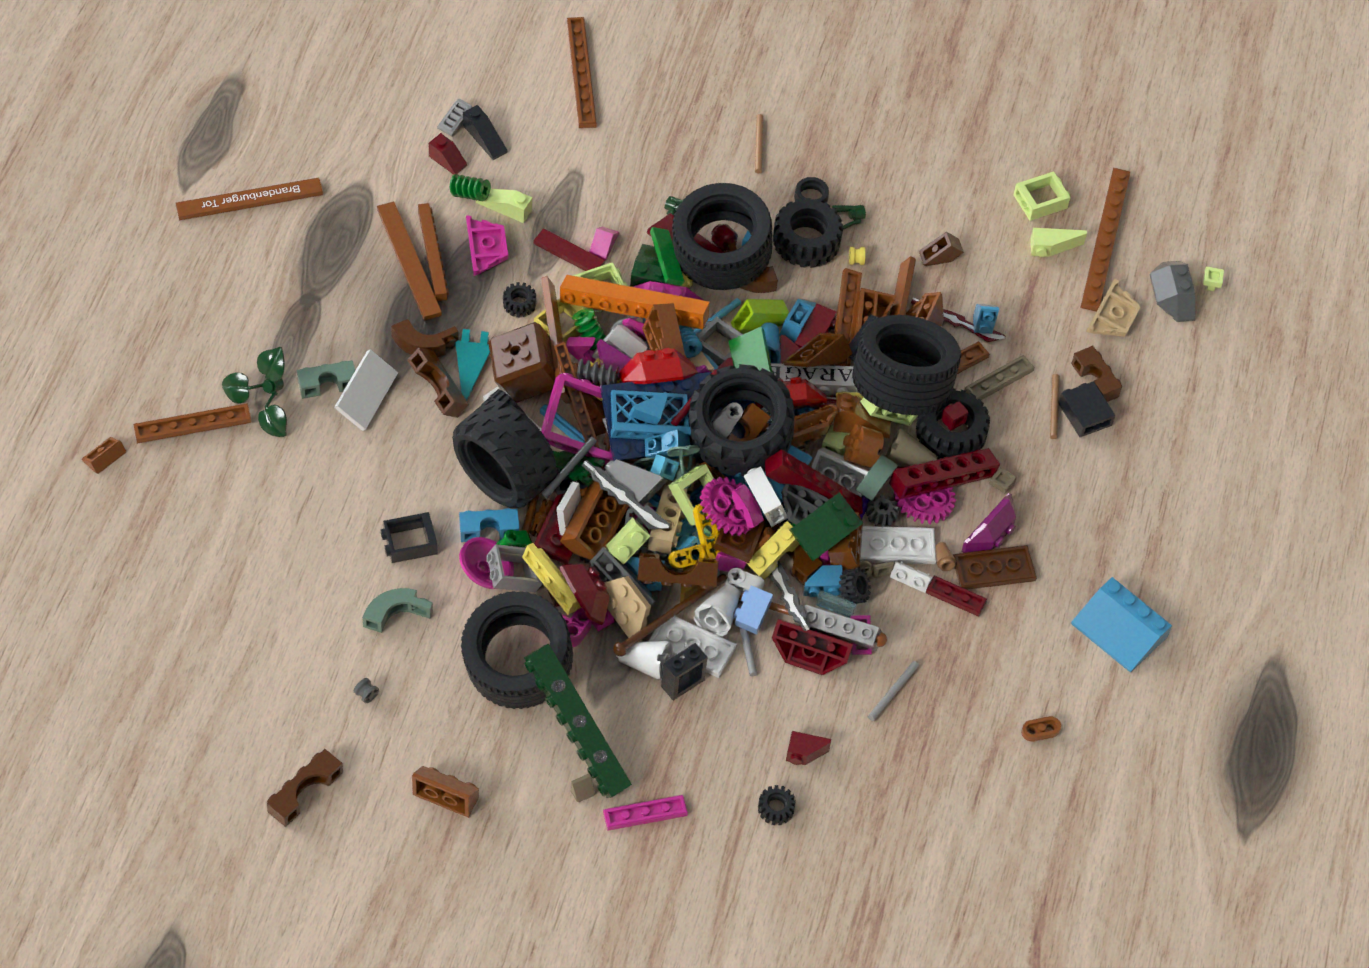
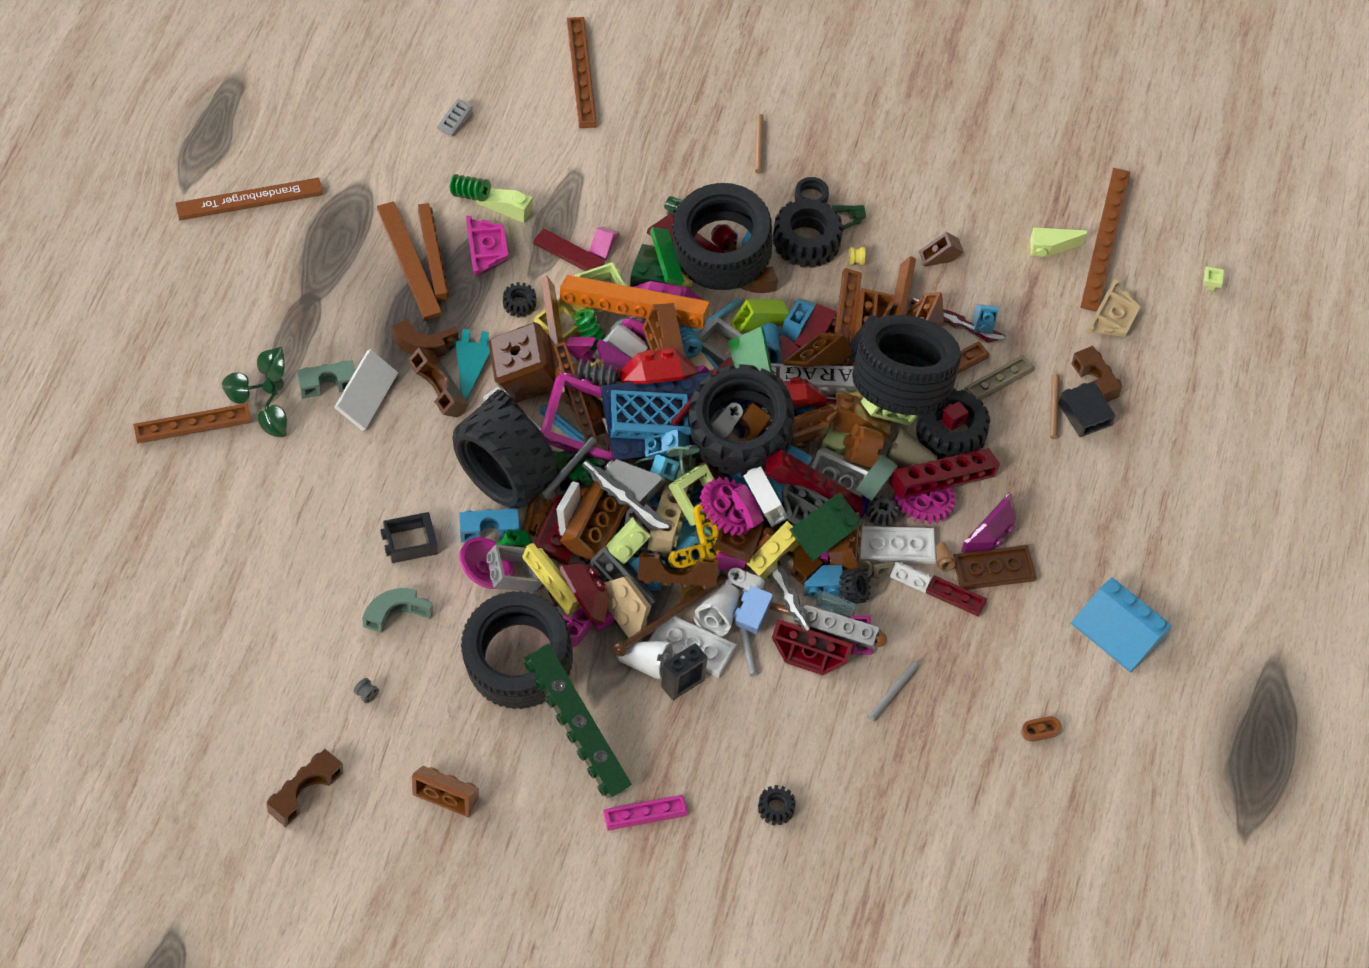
(104, 455): dark orange slope -> none
(446, 154): dark red slope -> none
(483, 131): black slope -> none
(582, 788): dark tan slope -> none
(650, 410): dark azure slope -> none
(806, 748): dark red slope -> none
(1002, 480): dark tan plate -> none
(1035, 210): yellowish green window -> none
(1174, 290): dark grey wedge -> none

